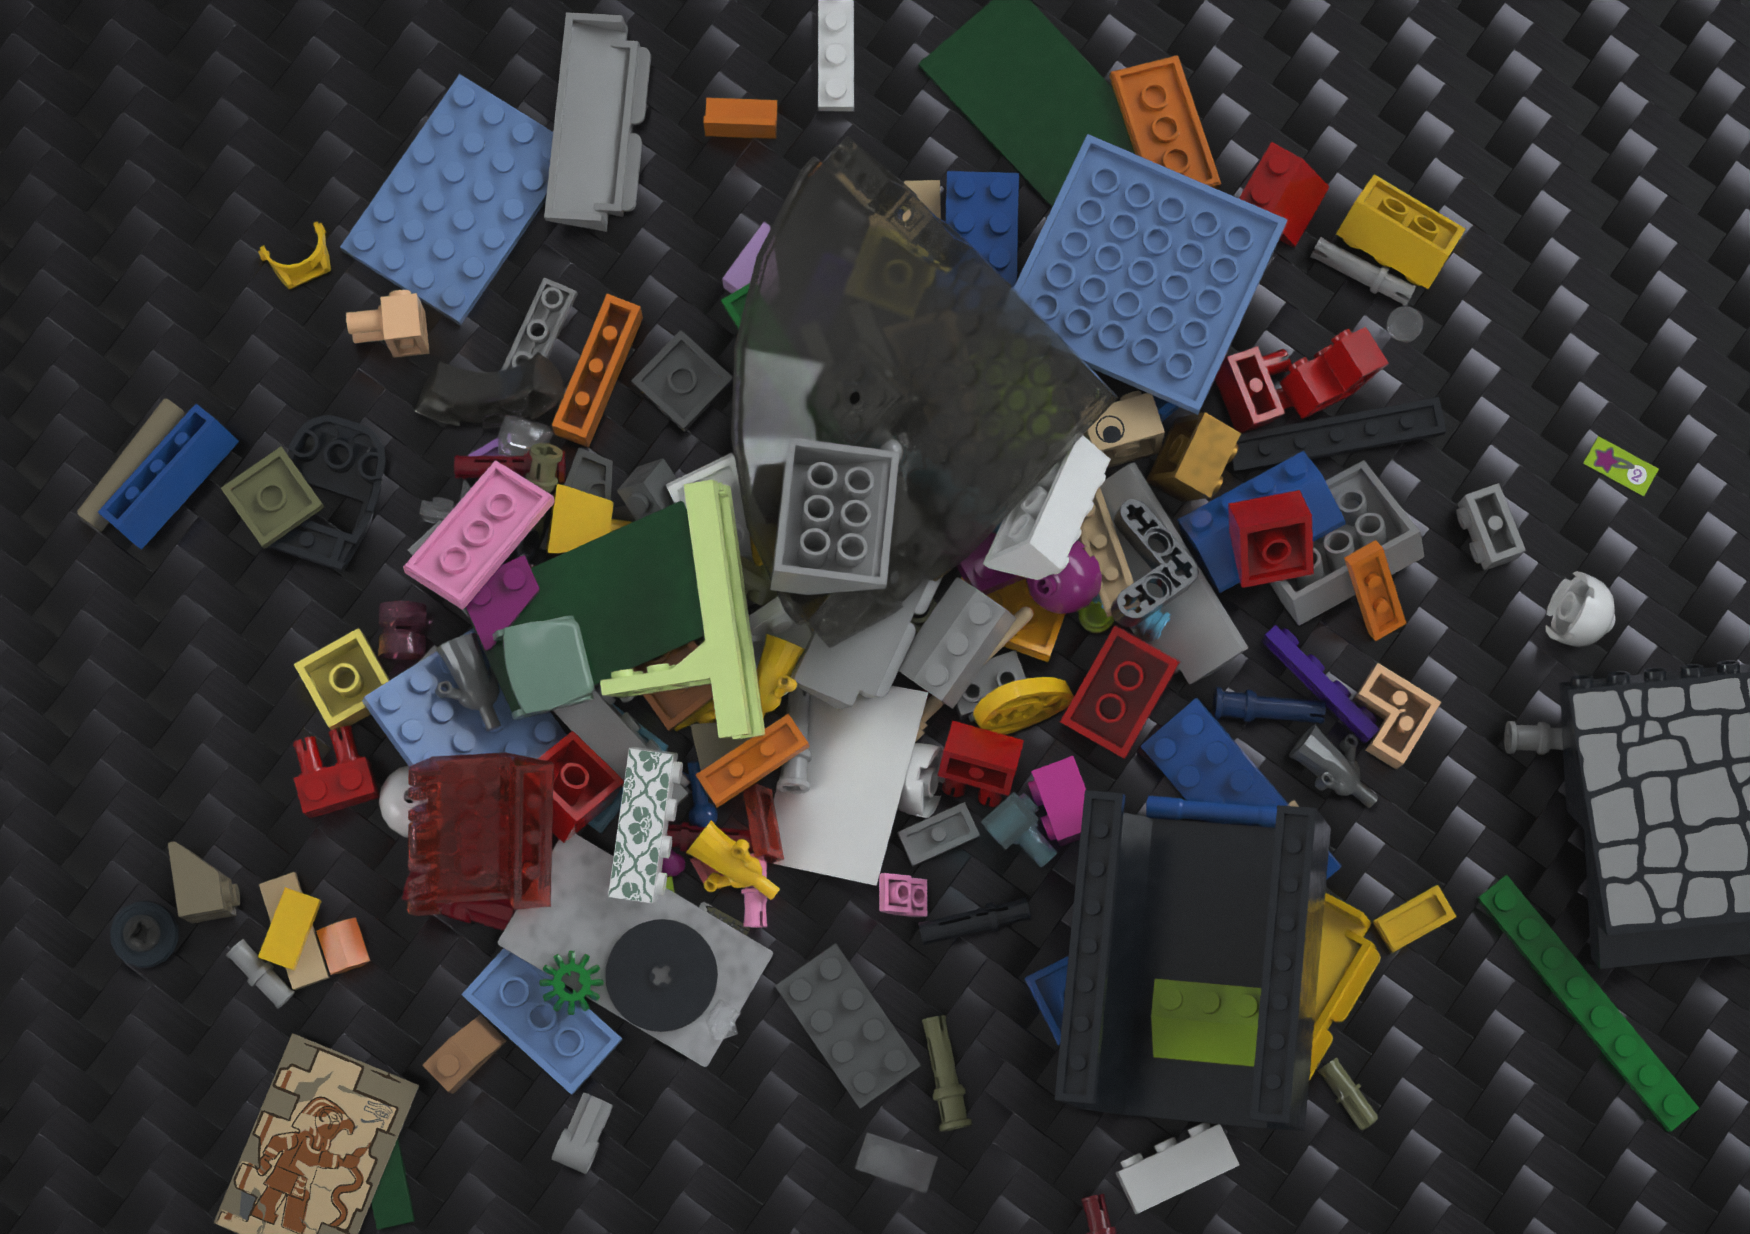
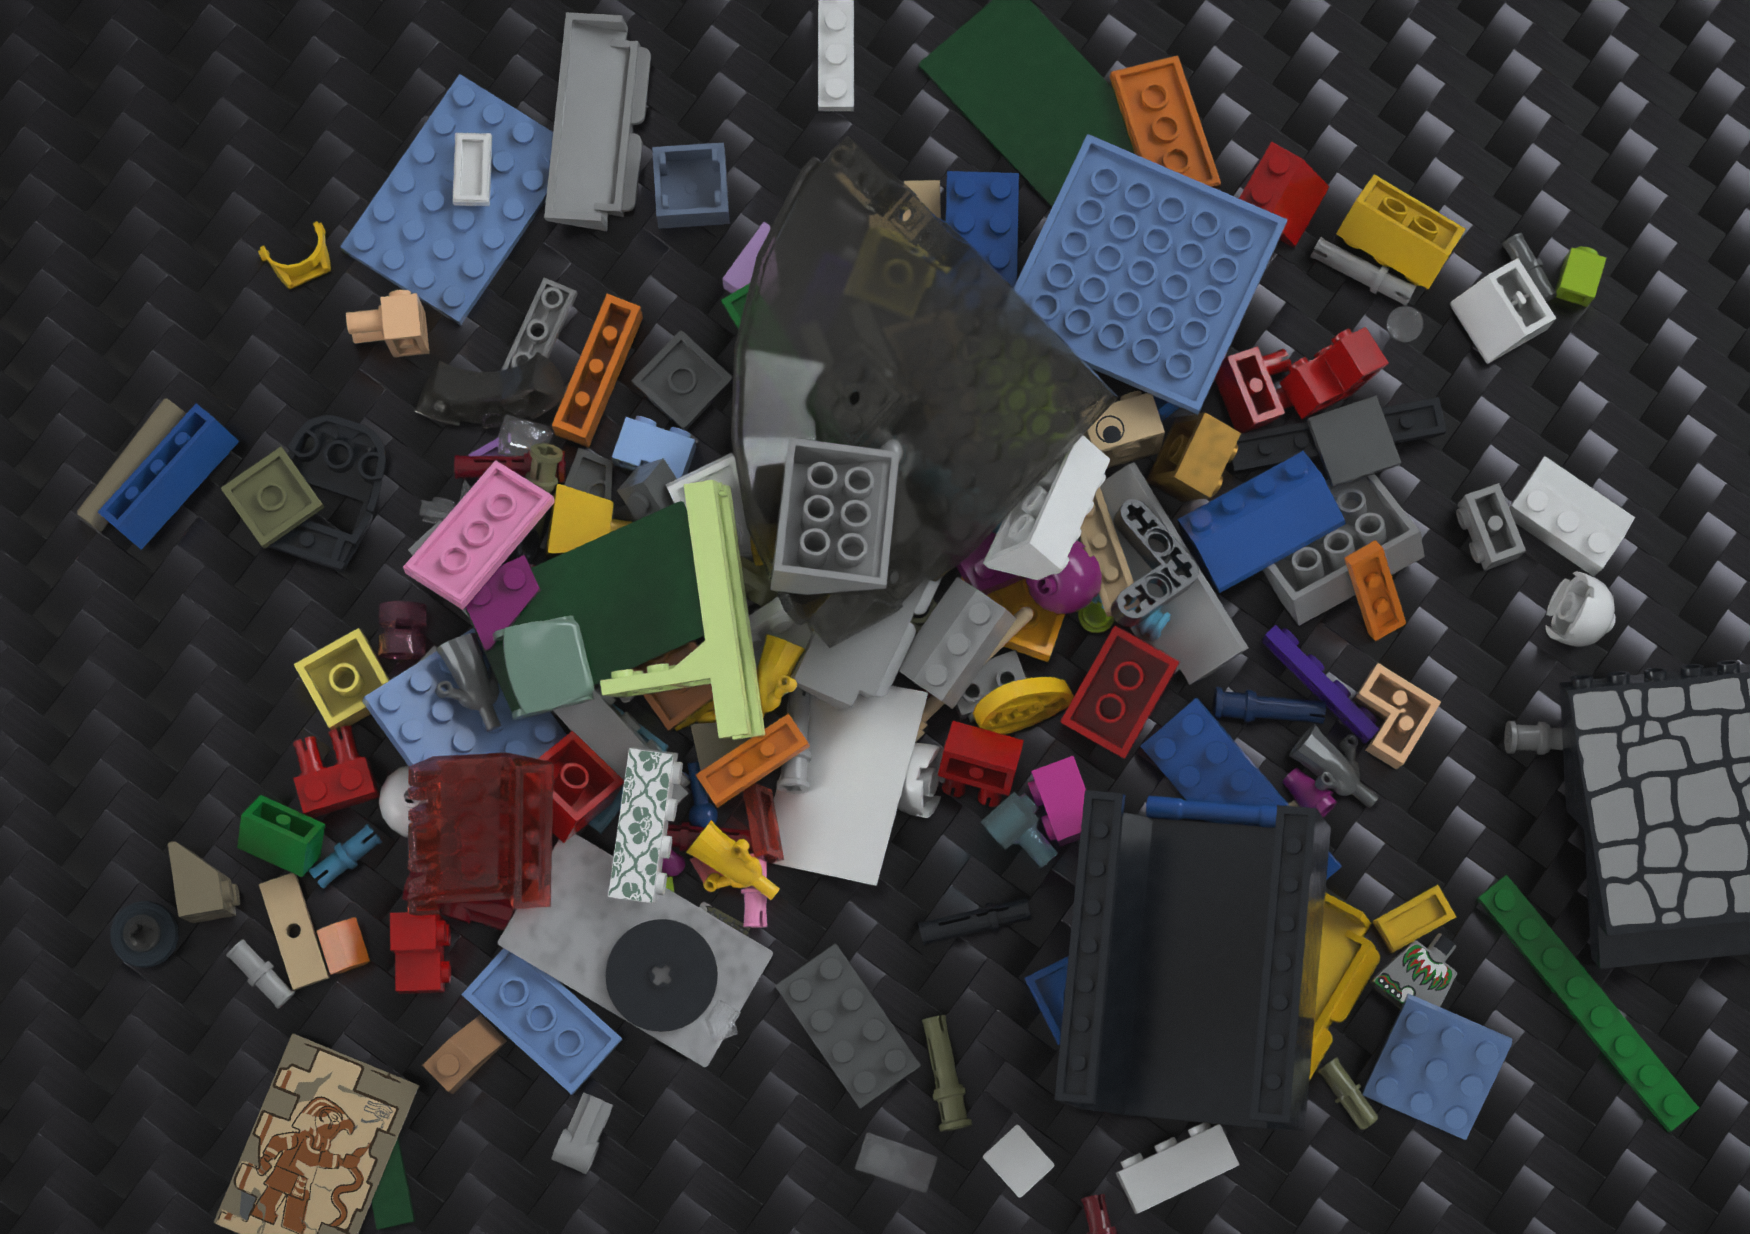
(281, 835): none -> green brick
(289, 928): yellow tile -> none
(345, 856): none -> dark azure pin
(420, 952): none -> red brick
(472, 169): none -> white tile
(583, 979): green gear -> none
(644, 443): none -> light blue brick
(691, 185): none -> sand blue container
(741, 118): orange panel -> none
(902, 895): bright pink slope -> none
(938, 834): light grey plate -> none
(1018, 1161): none -> white sticker
(1205, 1022): lime slope -> none
(1271, 538): red slope -> none
(1306, 794): none -> magenta cone
(1354, 441): none -> dark grey tile
(1418, 973): none -> torso
(1437, 1066): none -> medium blue plate
(1503, 311): none -> white slope
(1518, 248): none -> dark grey pin
(1570, 516): none -> white slope
(1580, 275): none -> lime brick
(1621, 466): lime sticker -> none

